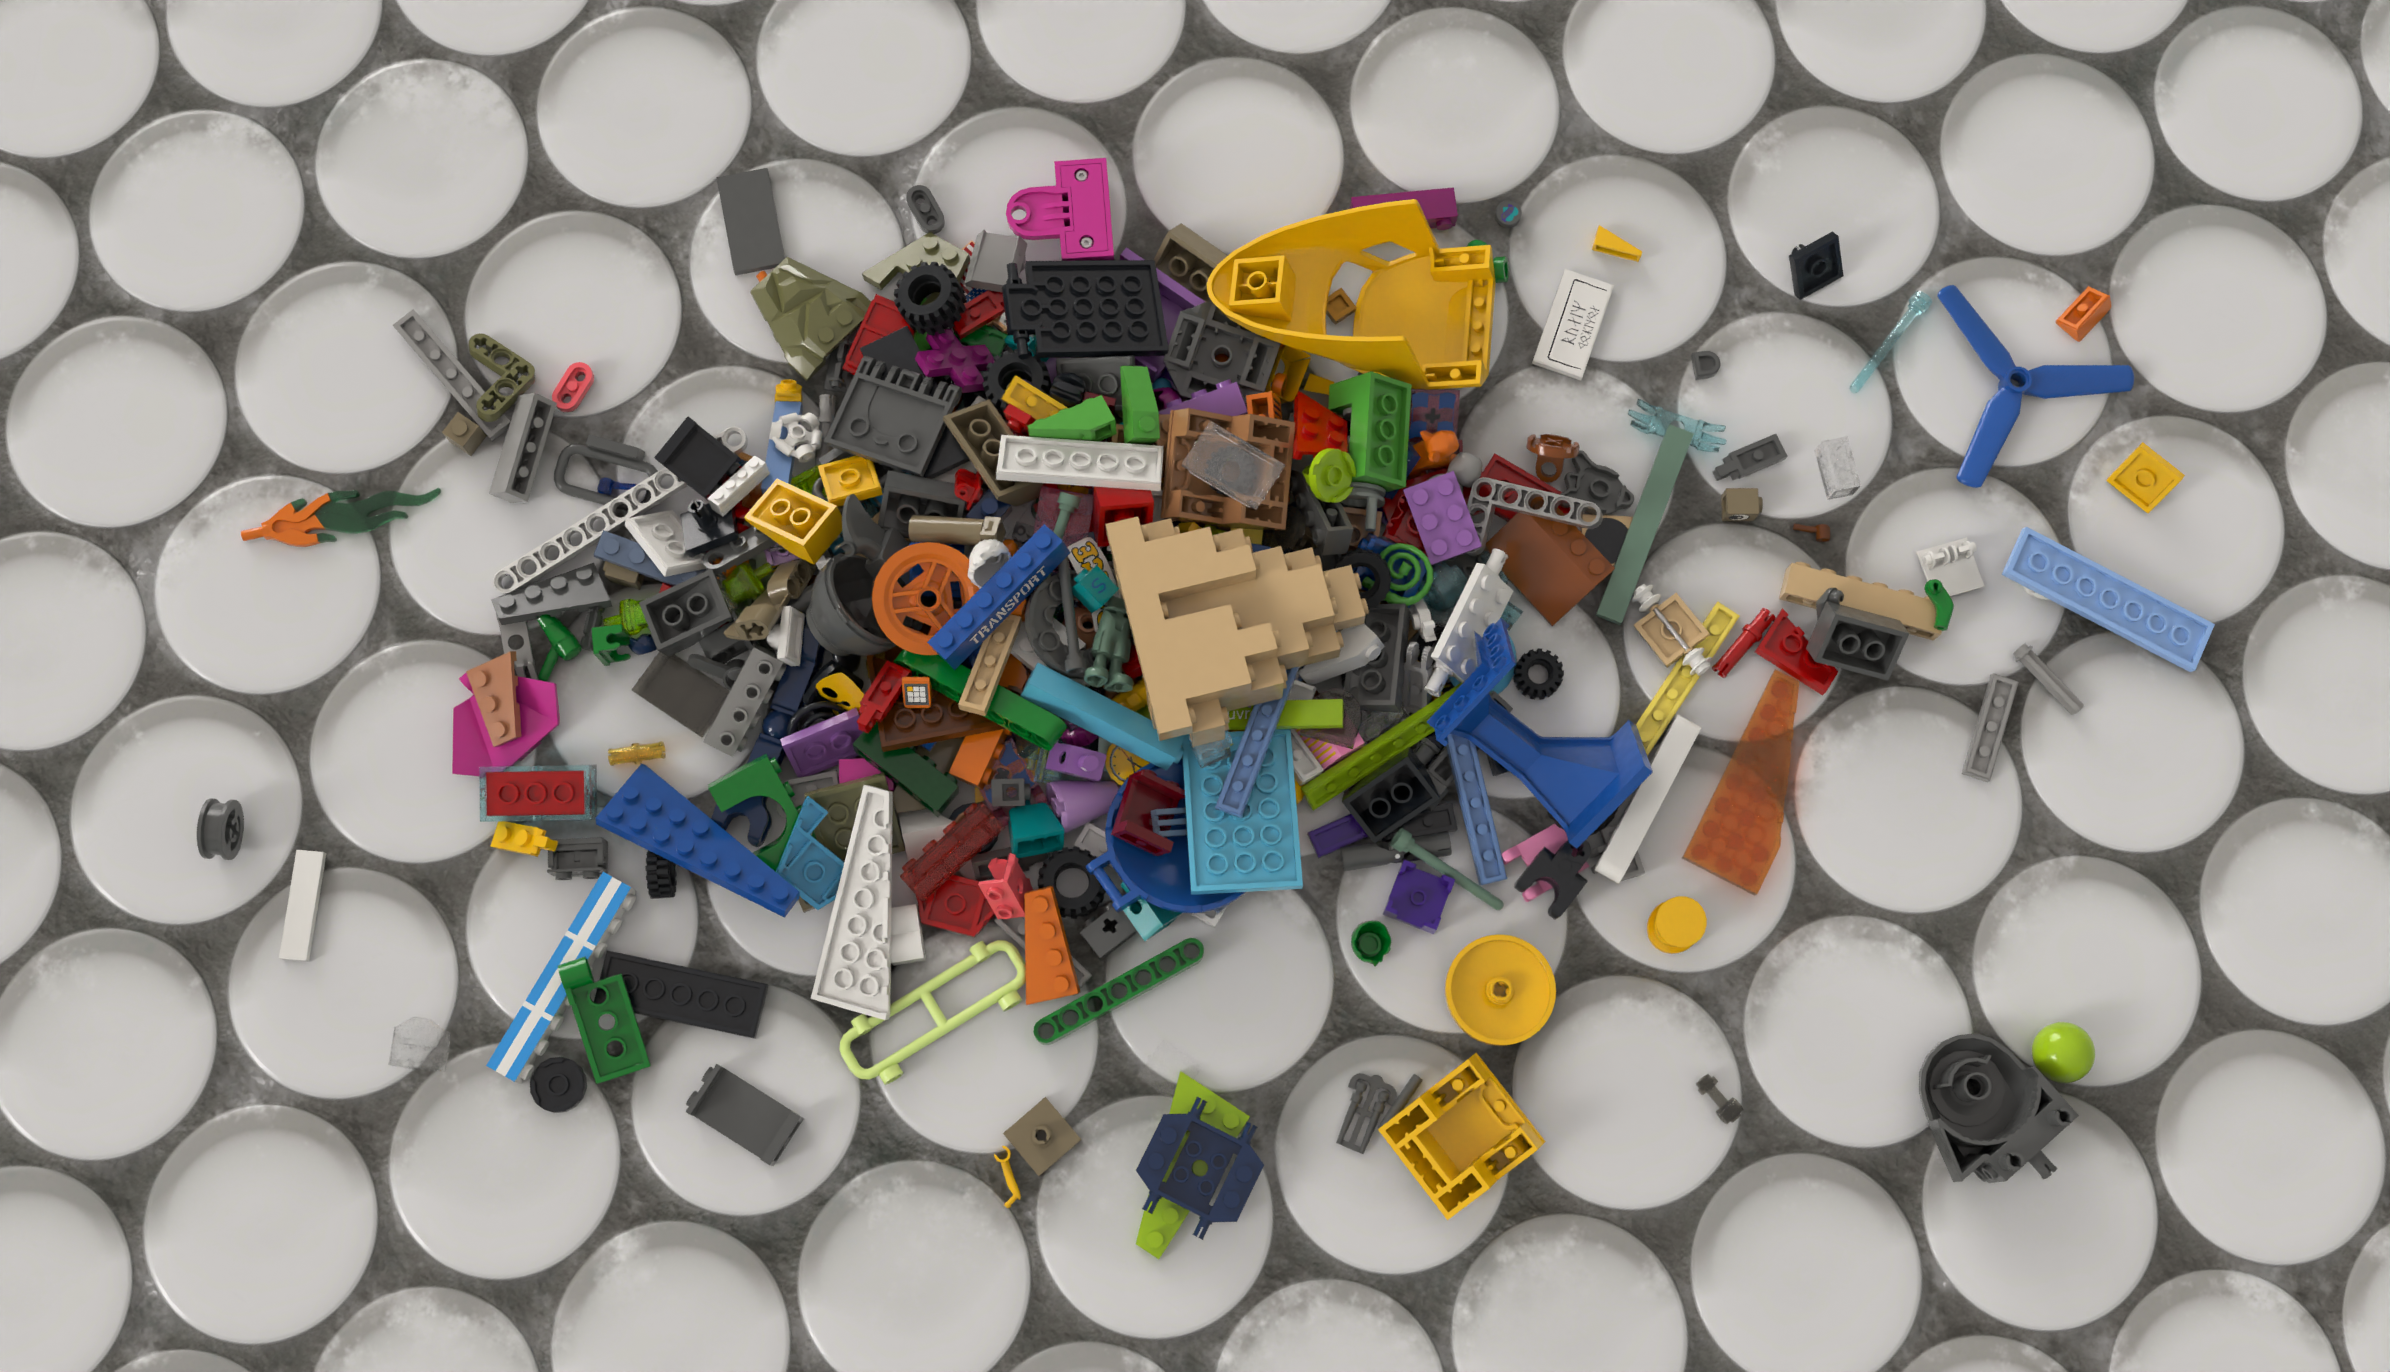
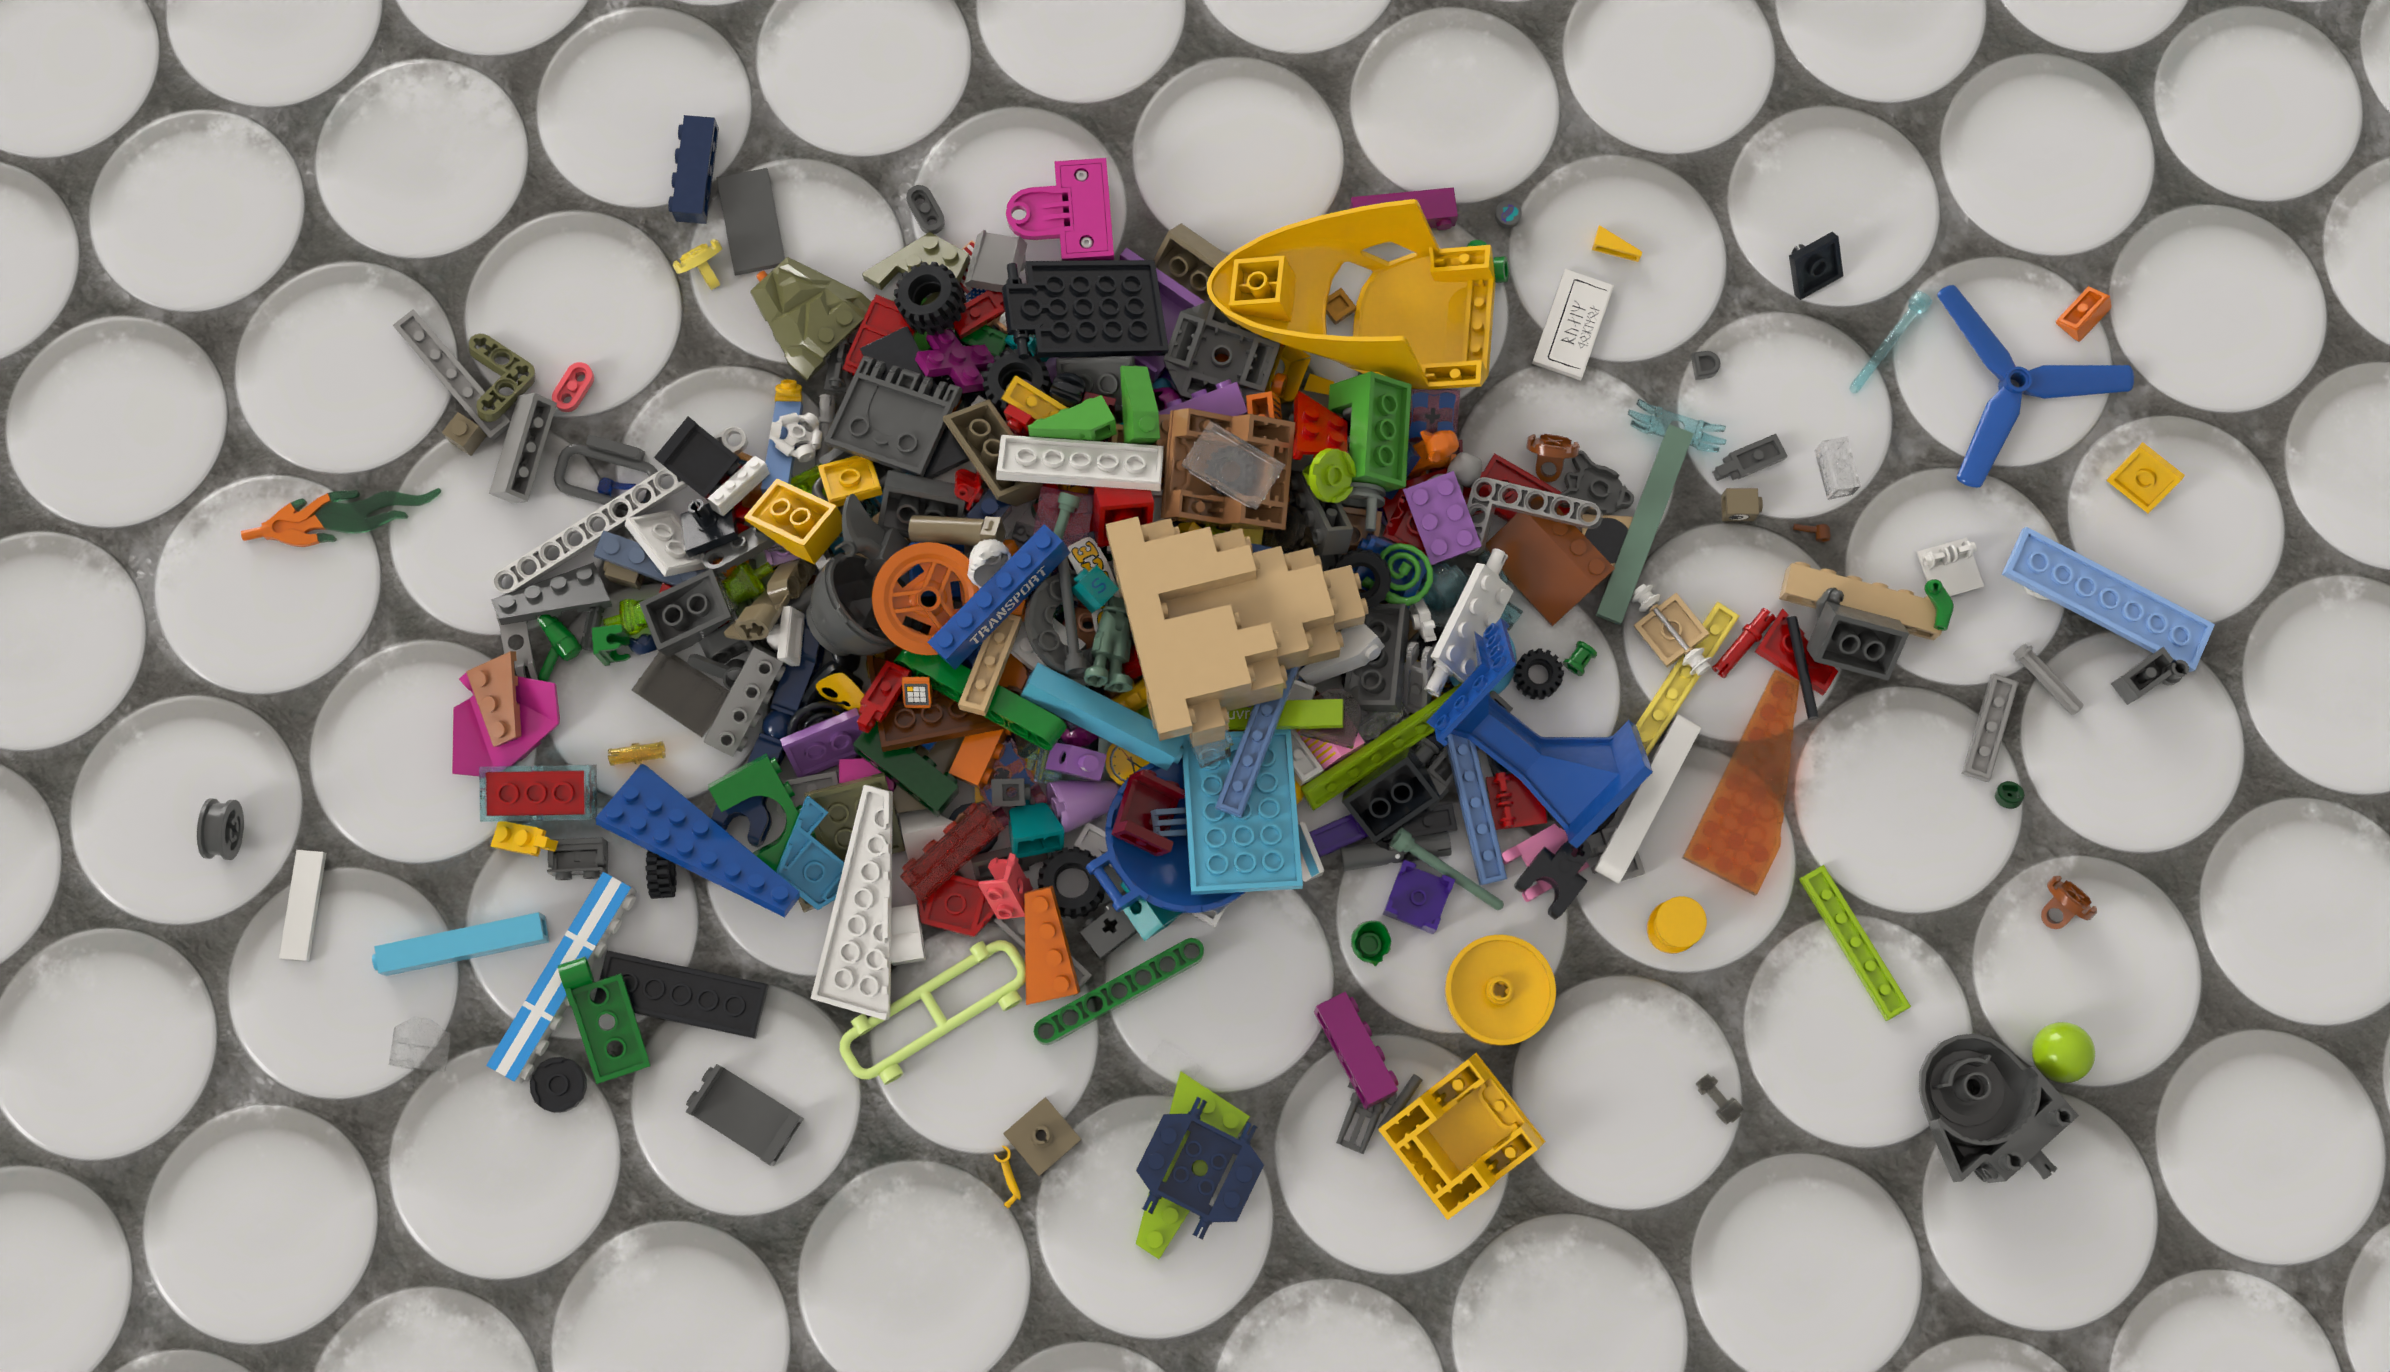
(460, 944): none -> medium azure brick
(694, 169): none -> dark blue brick
(698, 258): none -> light yellow tile
(1310, 860): none -> slope
(1356, 1050): none -> magenta brick
(1513, 803): none -> red hinge
(1580, 658): none -> green bush
(1802, 668): none -> black bar
(1854, 943): none -> lime tile
(2009, 795): none -> dark green tile
(2069, 900): none -> dark orange tile
(2148, 674): none -> dark grey hinge

